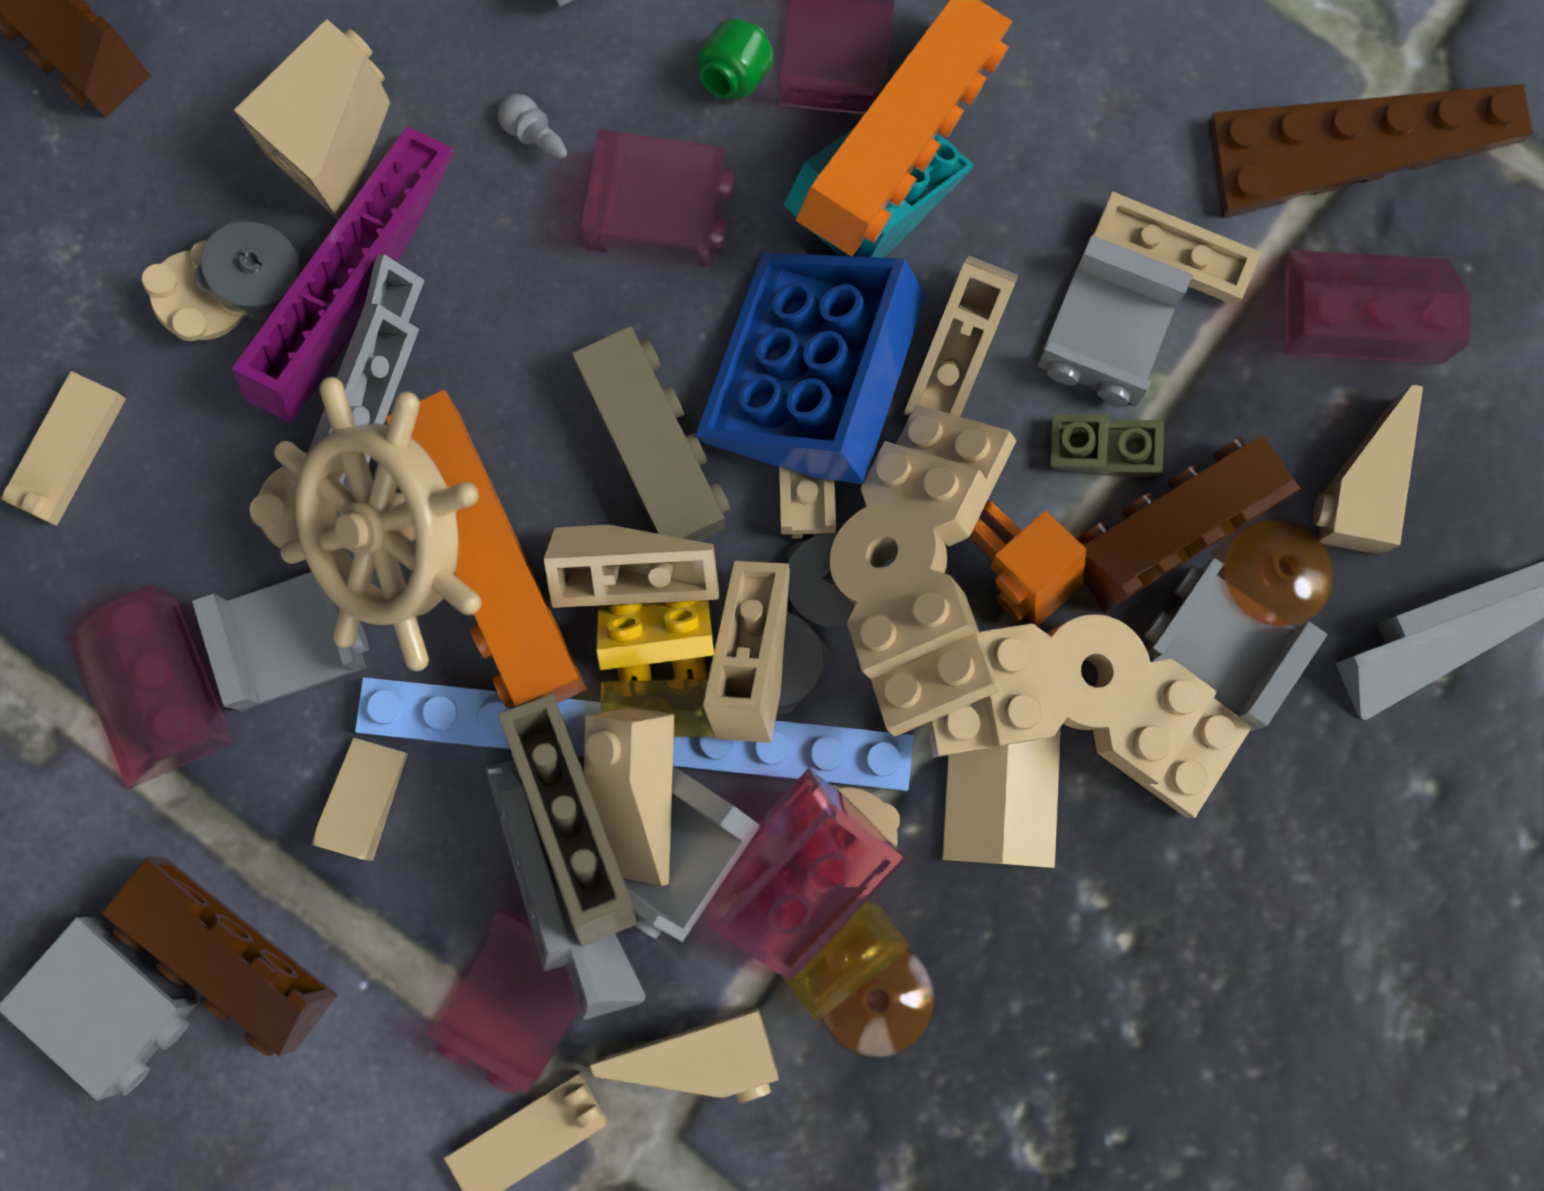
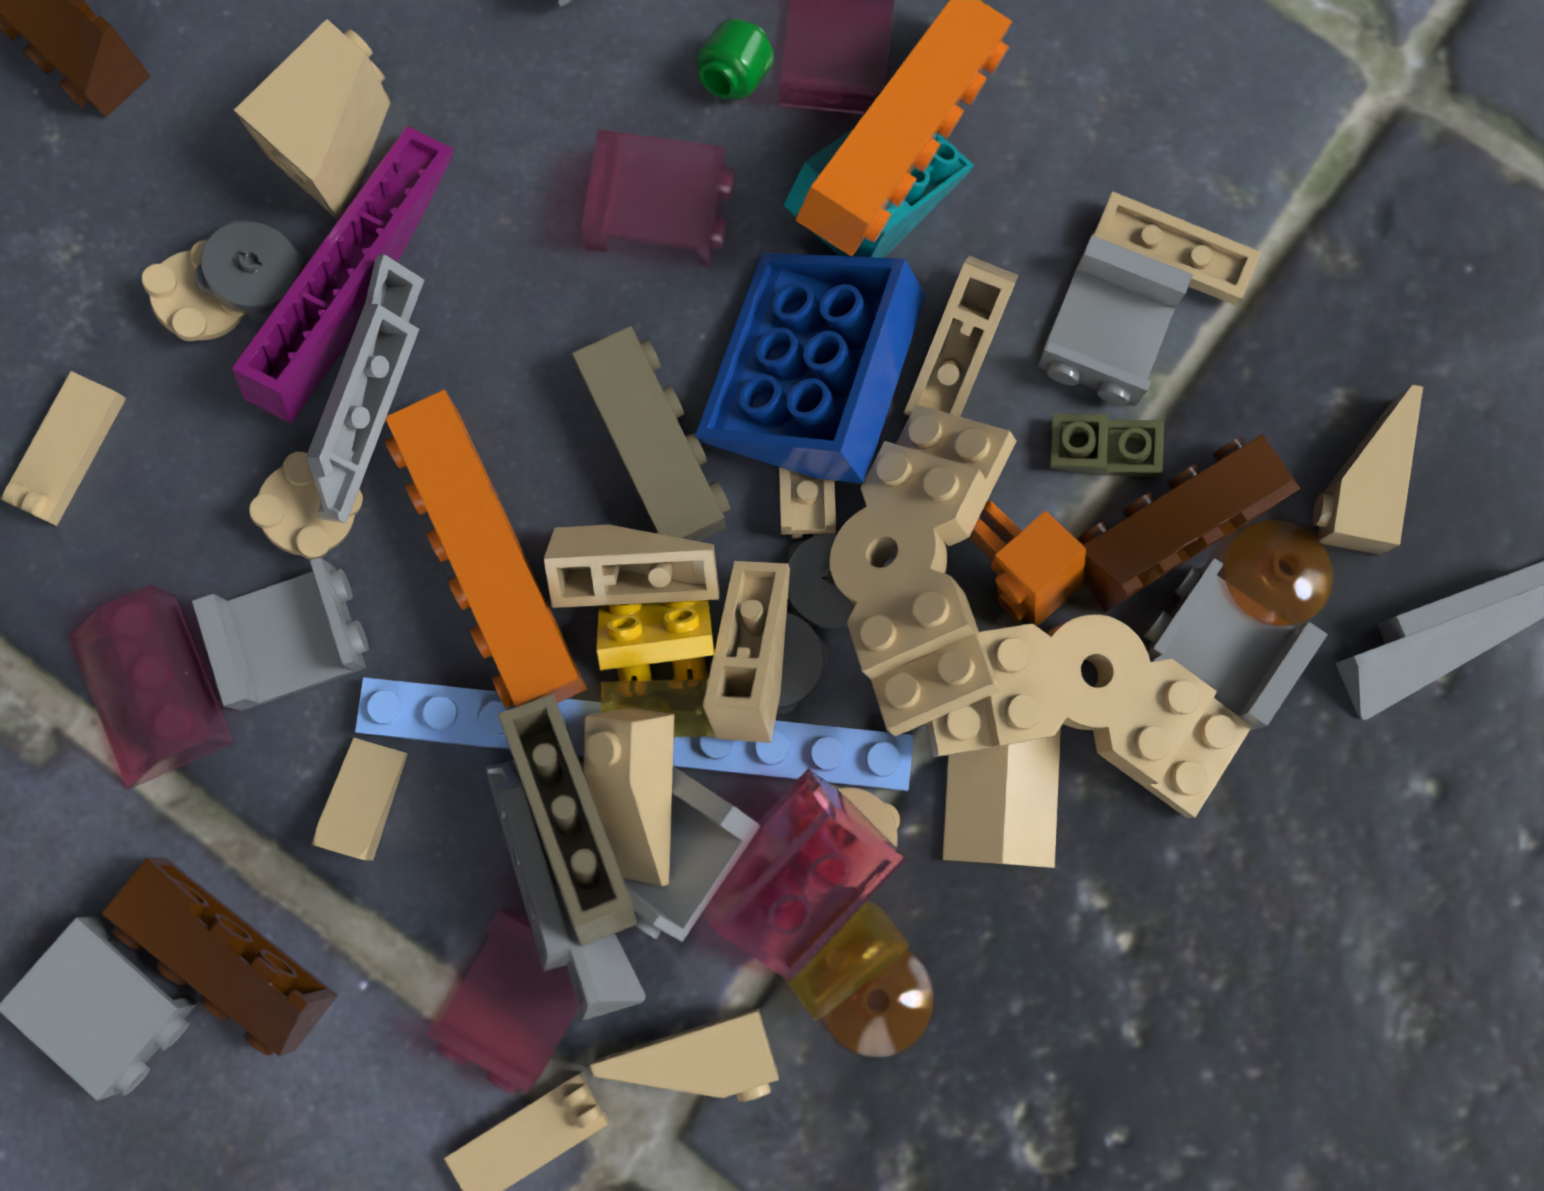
(377, 523): tan piece -> none
(523, 119): light grey bar -> none
(1316, 147): reddish brown wing -> none
(1375, 307): clear pink slope -> none

